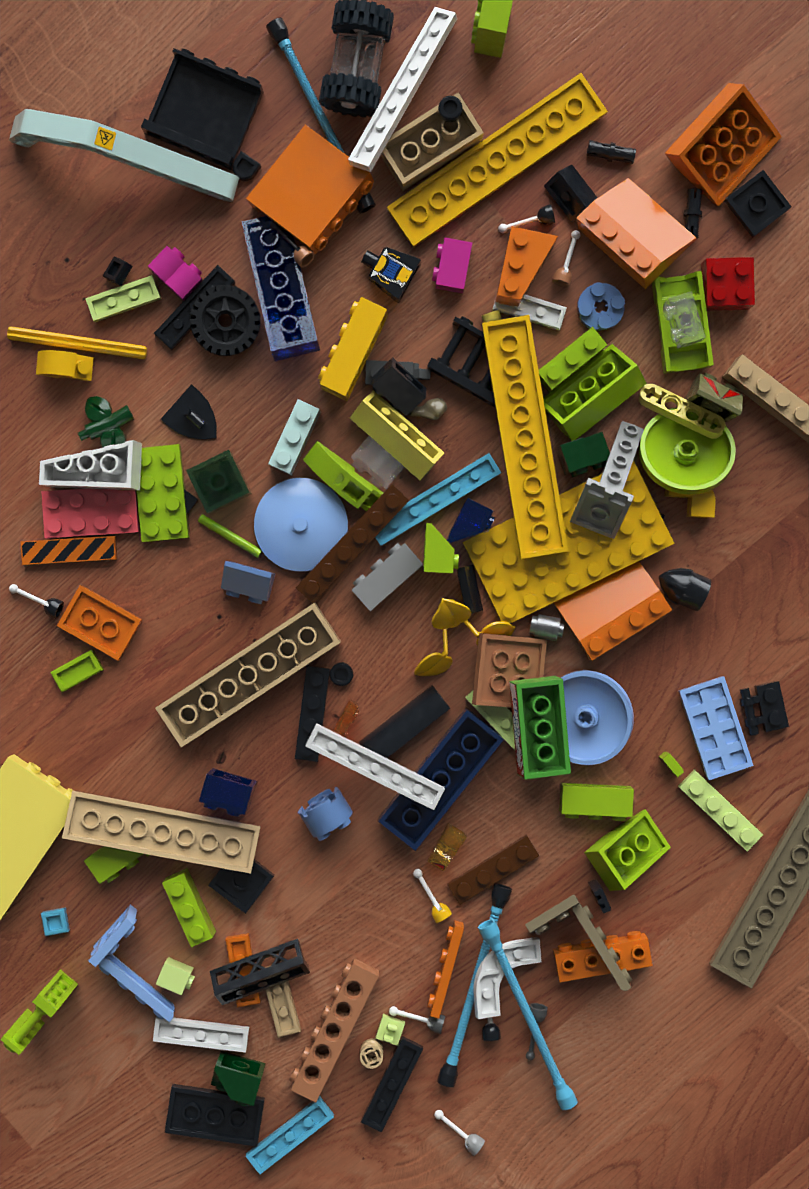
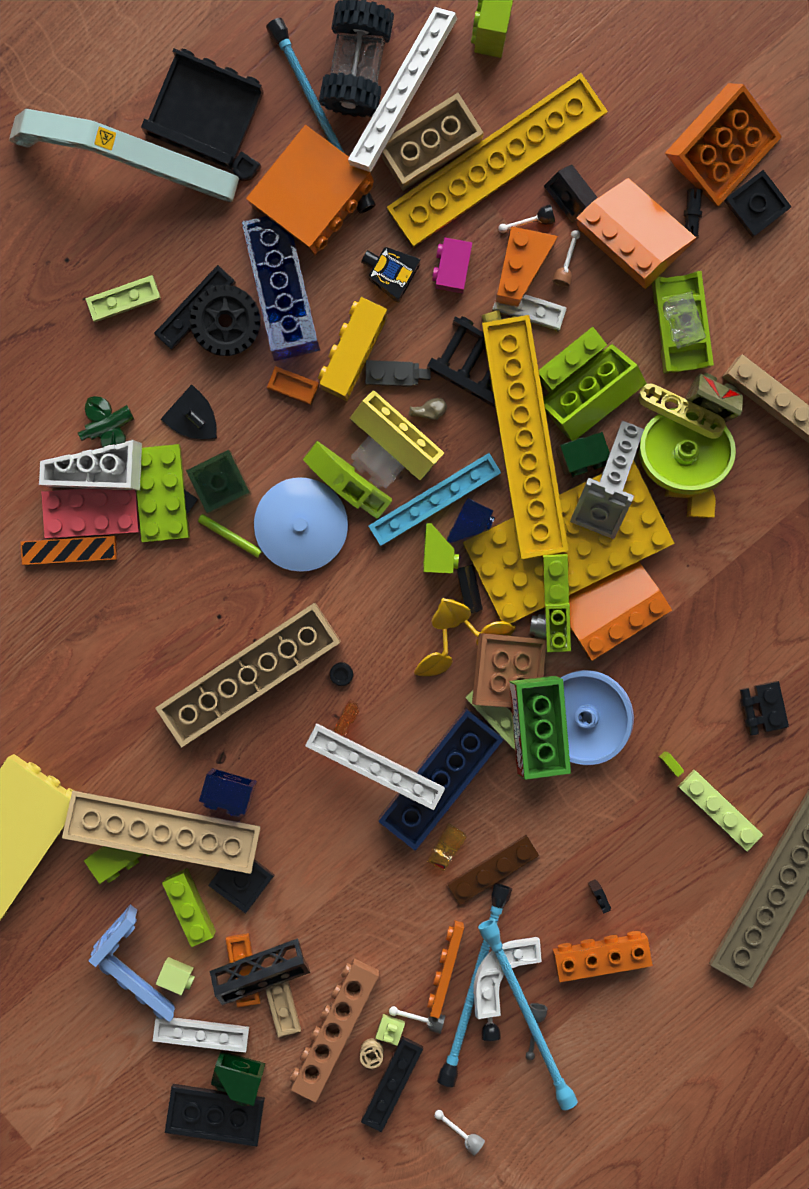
(46, 1003): lime fence -> none
(52, 607): hinge -> none
(55, 921): medium azure tile -> none
(64, 365): yellow brick -> none
(77, 342): yellow axle -> none
(77, 670): lime tile -> none
(99, 622): orange plate -> none
(117, 271): black tile -> none
(175, 272): dark pink brick -> none
(247, 581): medium blue slope -> none
(289, 1135): medium azure plate -> none
(293, 385): none -> orange tile
(294, 437): light aqua brick -> none
(302, 254): nougat hinge -> none
(311, 709): black plate -> none
(326, 813): medium blue brick -> none
(352, 543): reddish brown plate -> none
(386, 576): light grey brick -> none
(398, 387): black brick -> none
(406, 723): black brick -> none
(440, 910): hinge -> none
(450, 108): black tile -> none
(557, 603): none -> lime slope
(561, 912): dark tan bracket -> none
(596, 801): lime brick -> none
(597, 293): medium blue plate -> none
(611, 152): black pin -> none
(627, 851): lime slope -> none
(685, 587): black helmet -> none
(715, 728): light blue plate -> none
(728, 283): red brick -> none

